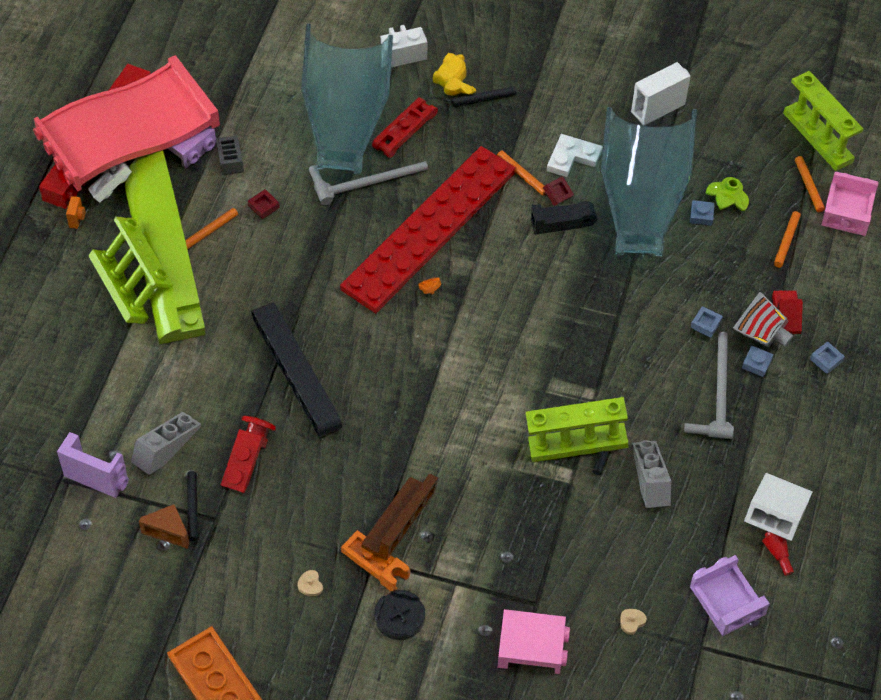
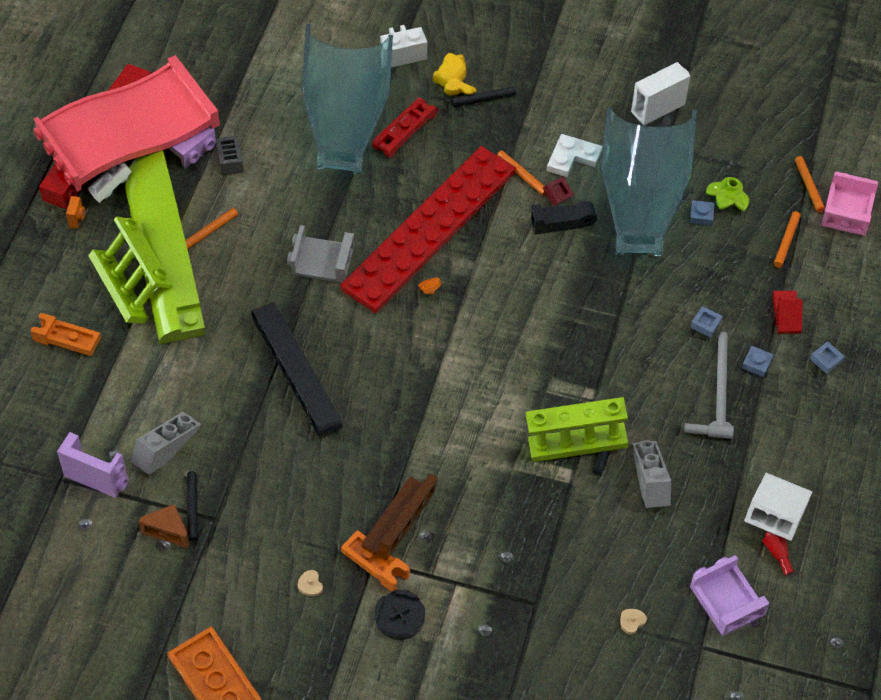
(65, 335): none -> orange plate
(246, 453): red piece -> none
(263, 204): dark red plate -> none
(321, 257): none -> light grey panel
(326, 191): light grey bar -> none
(533, 640): bright pink panel -> none
(763, 323): light grey torso -> none
(814, 130): lime fence -> none

